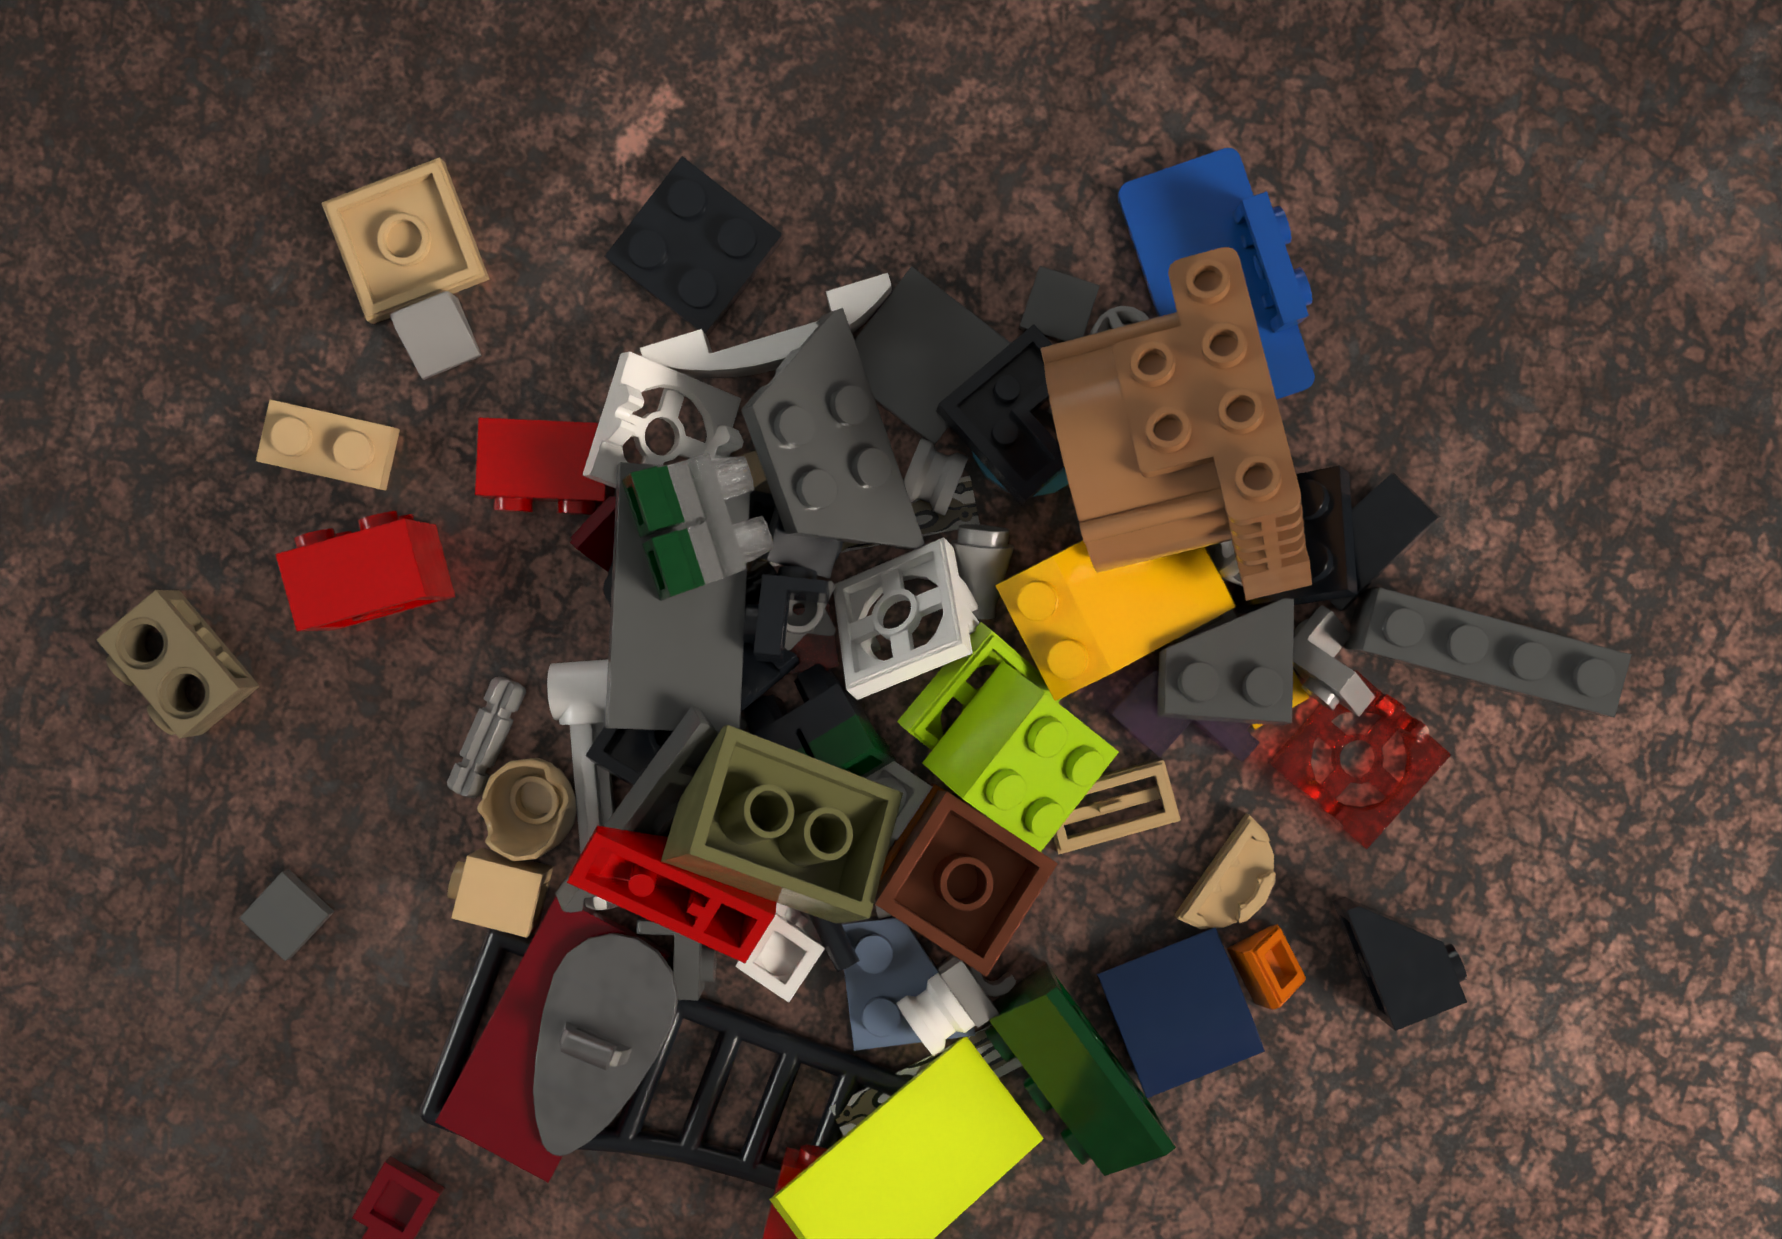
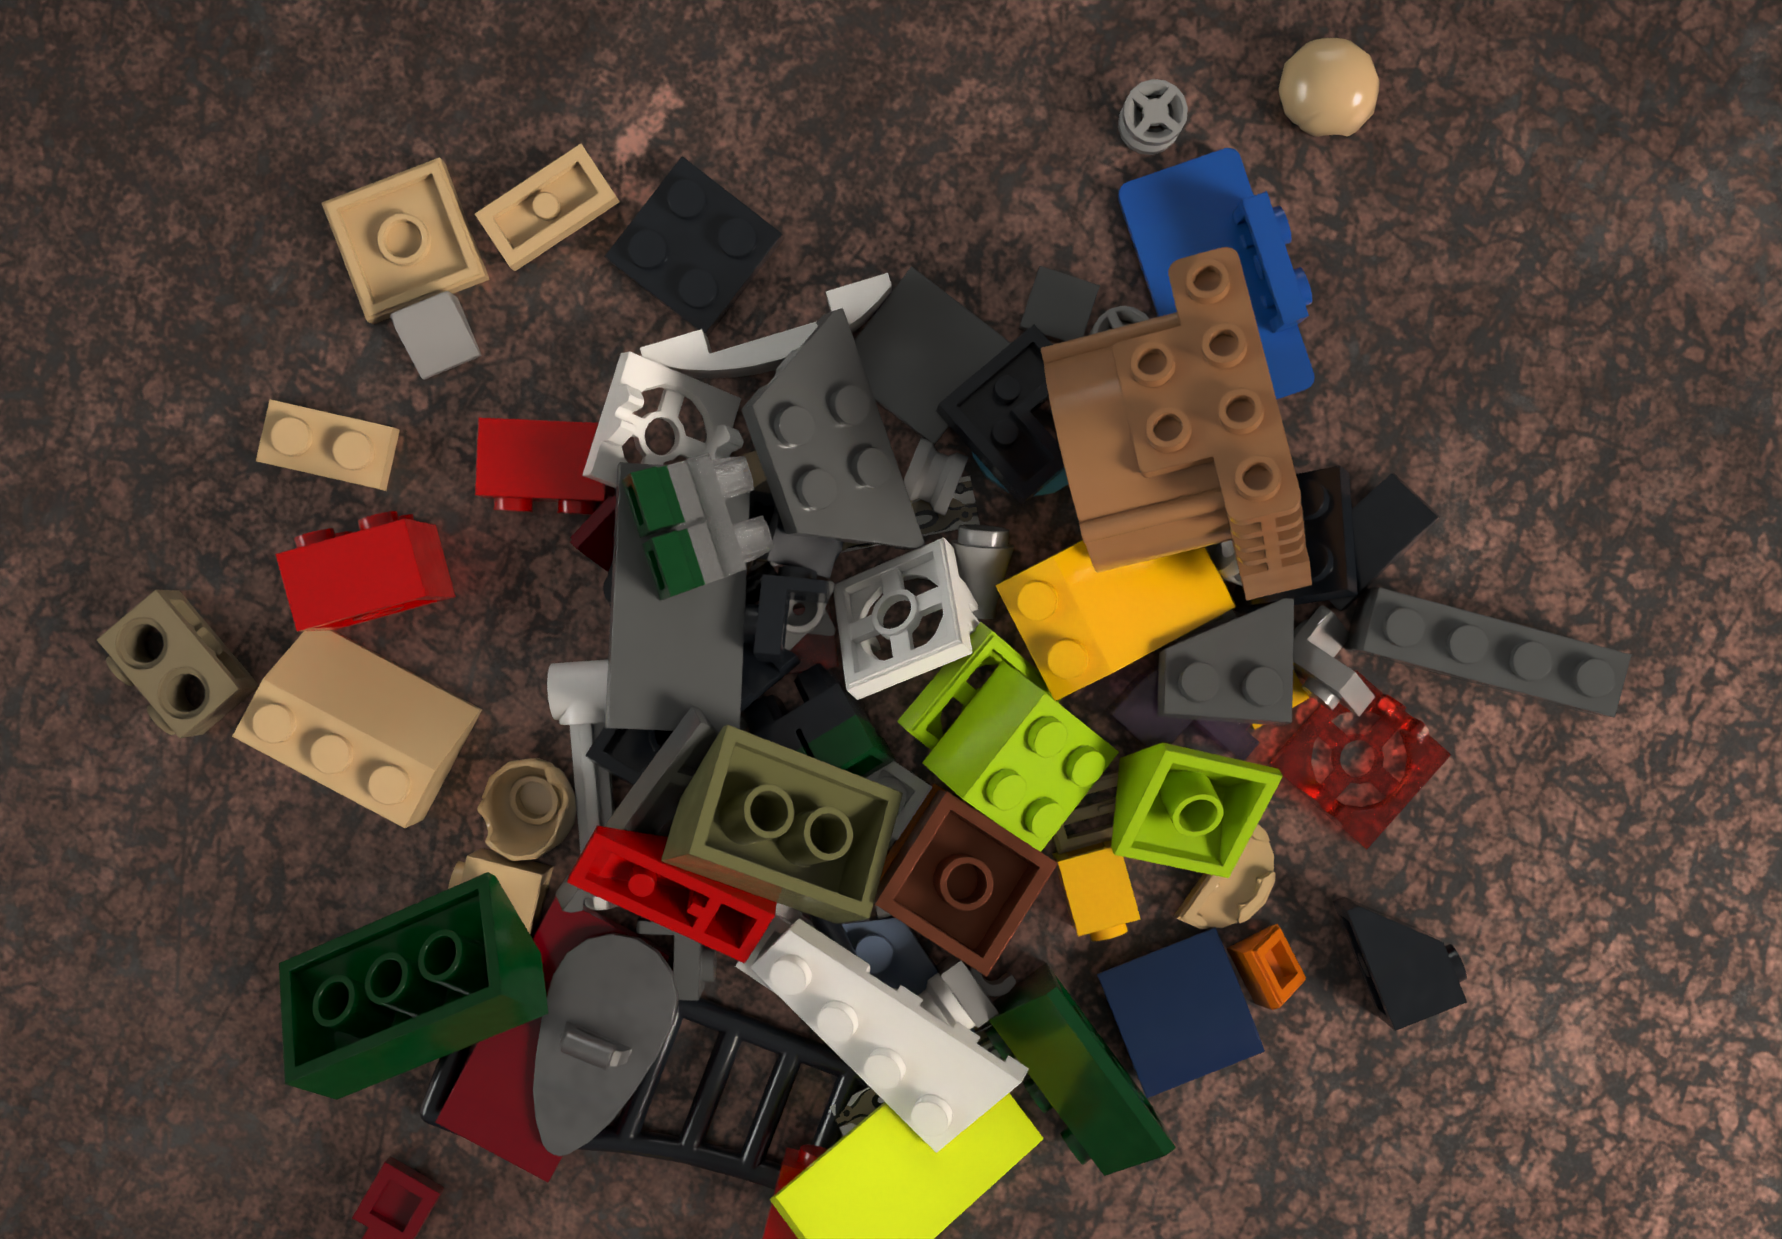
(286, 914): dark grey tile -> none
(358, 725): none -> tan slope
(408, 990): none -> dark green slope
(486, 737): light grey axle -> none
(547, 207): none -> tan plate
(908, 1056): none -> white wing
(1097, 891): none -> yellow brick
(1160, 105): none -> light grey wheel
(1189, 807): none -> lime slope
(1329, 87): none -> tan hair

